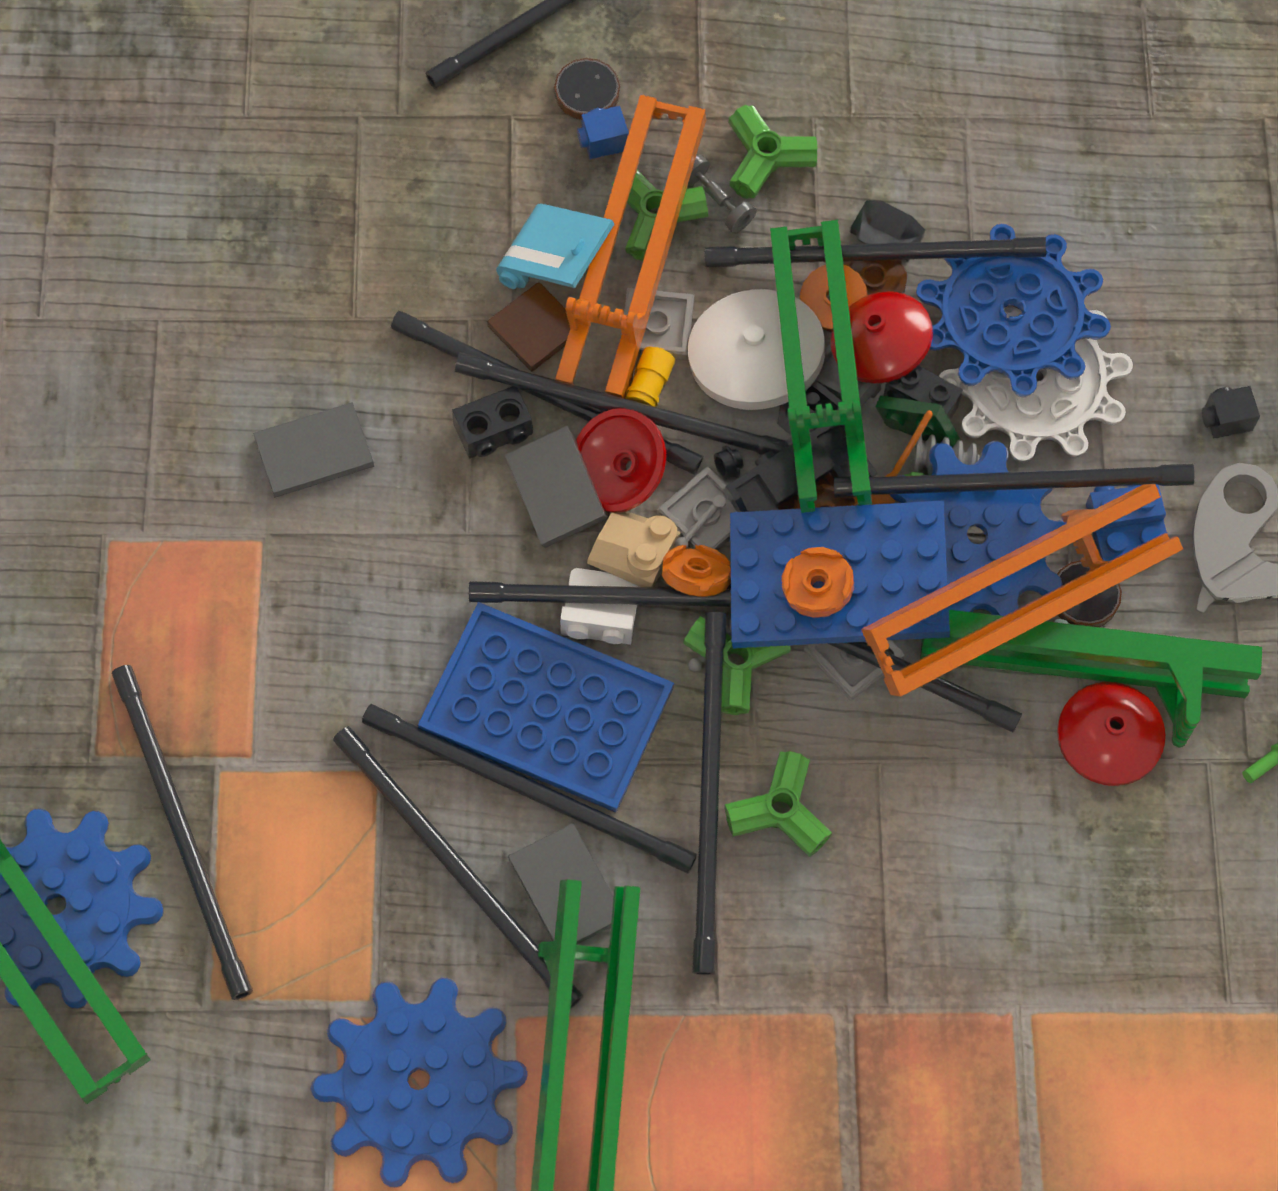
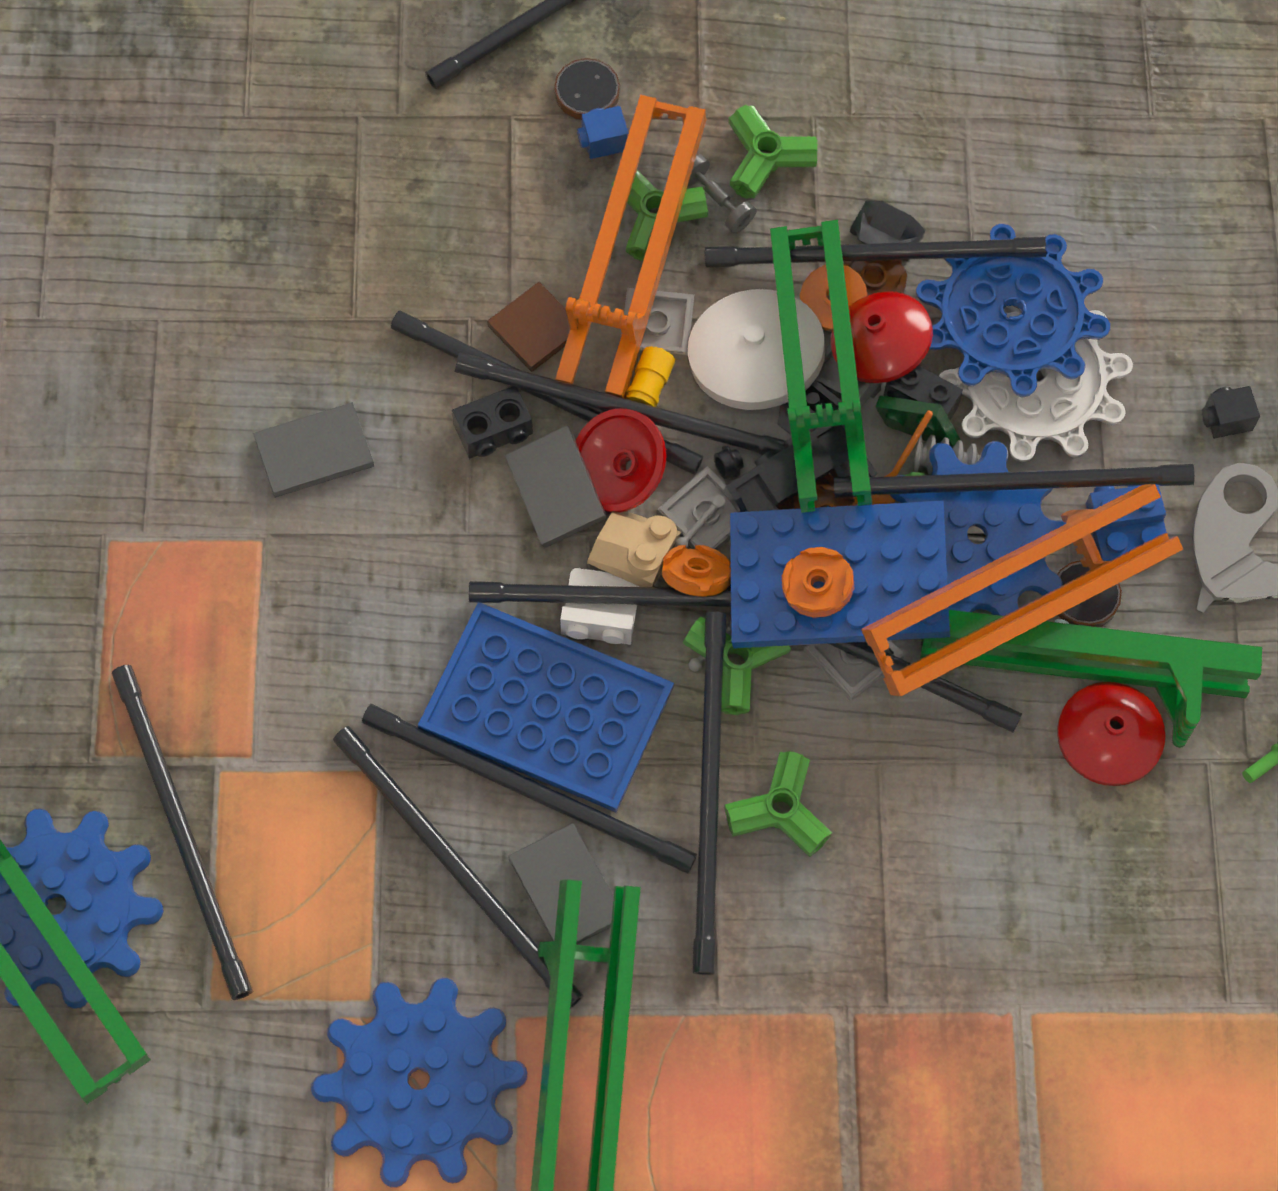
(553, 247): medium azure door -> none

